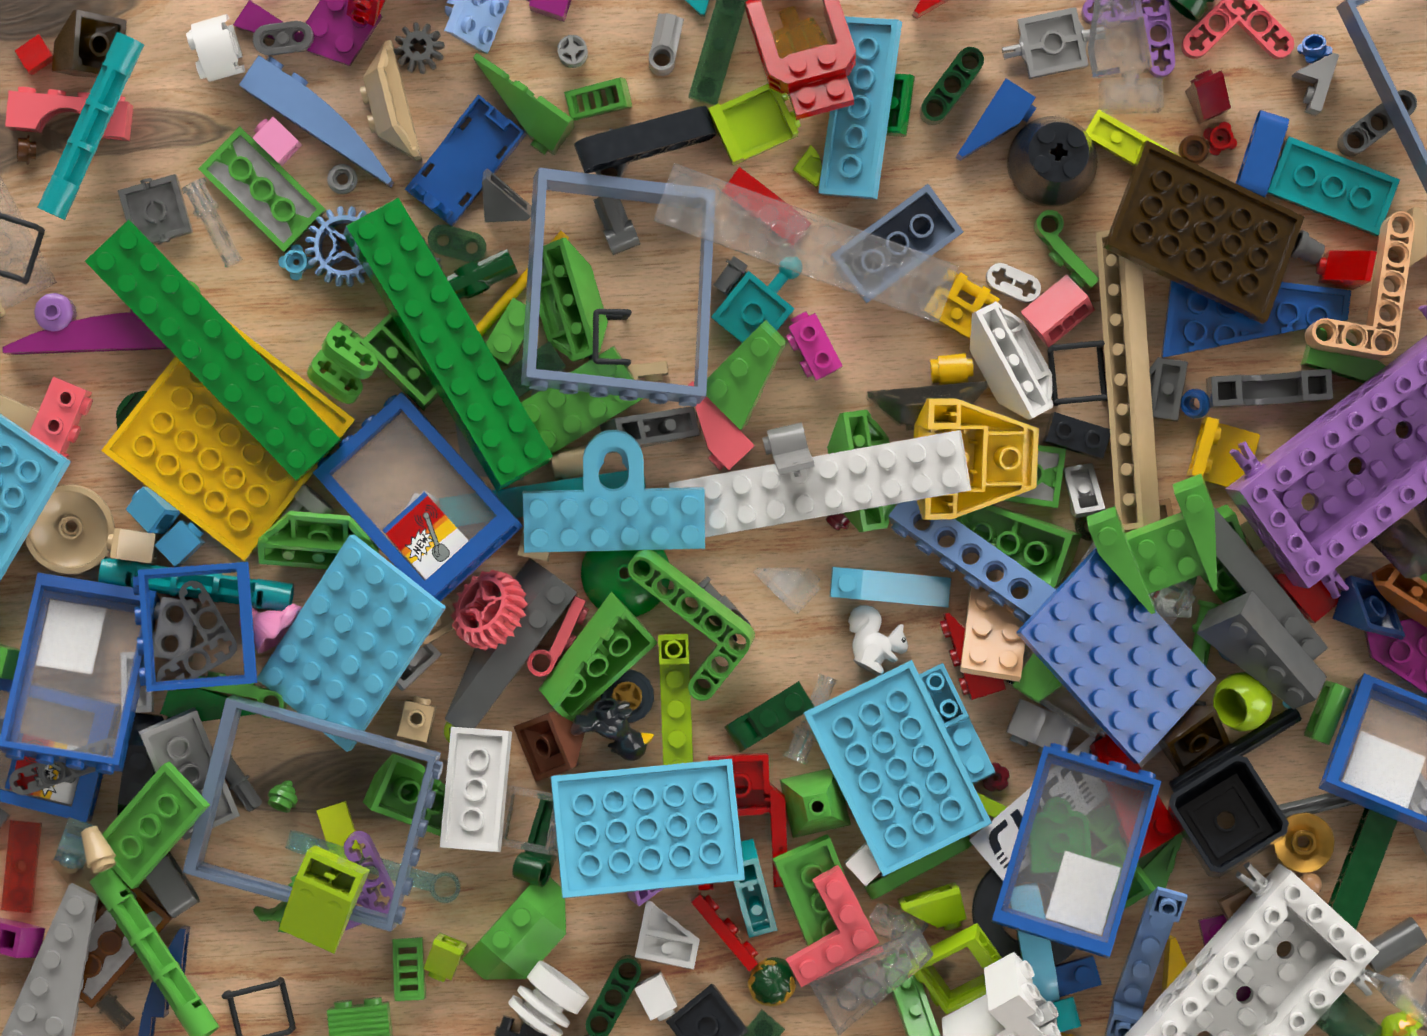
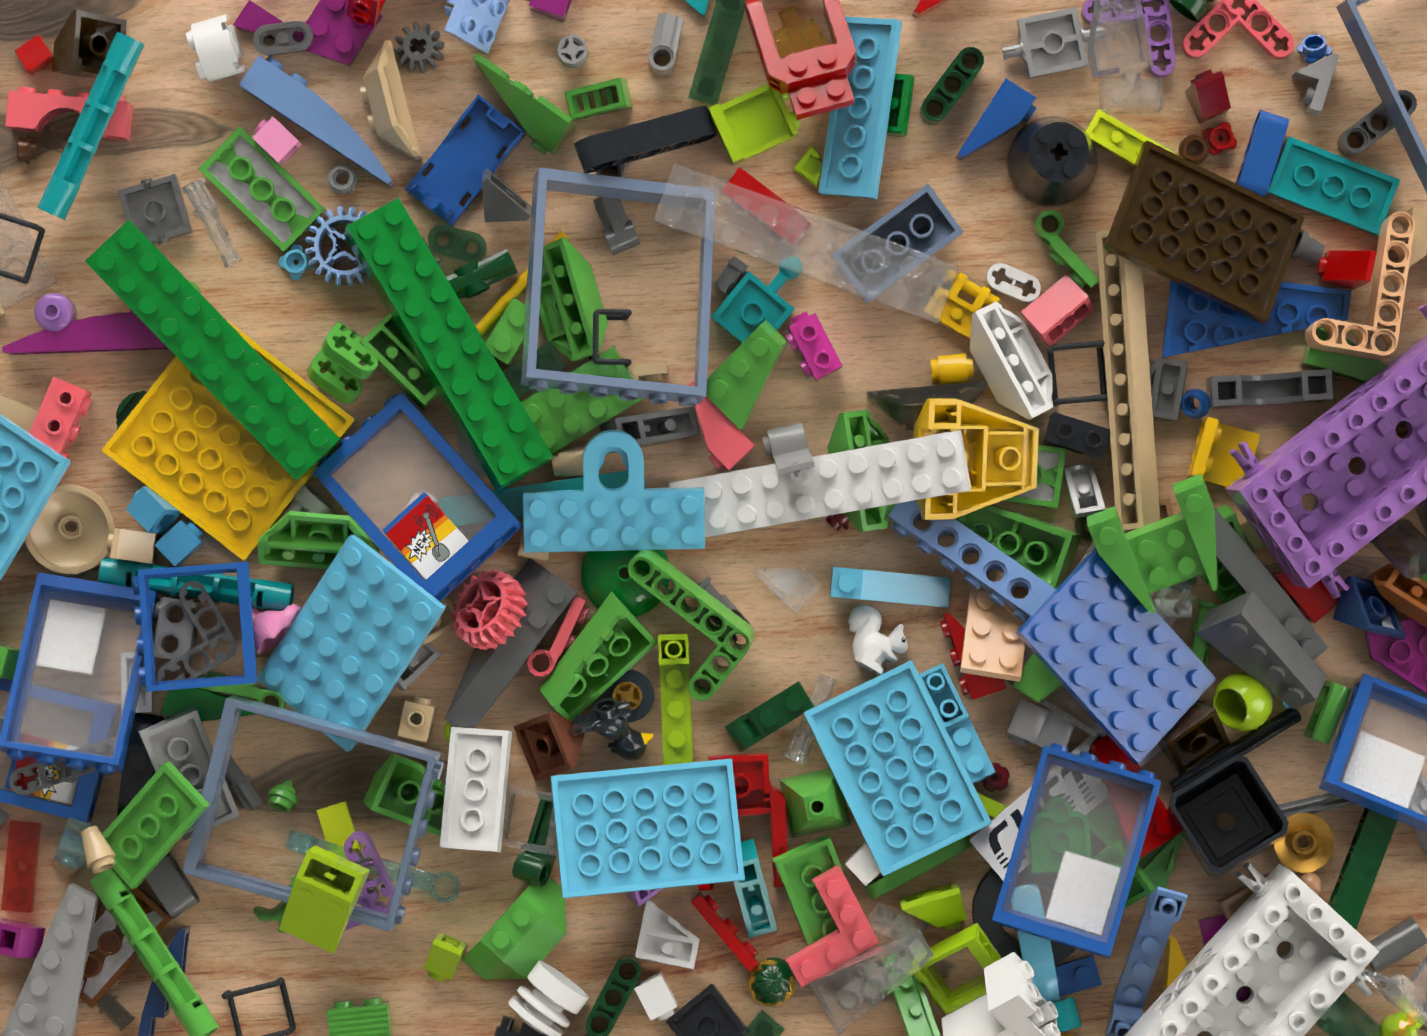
(408, 995): bright green slope -> none

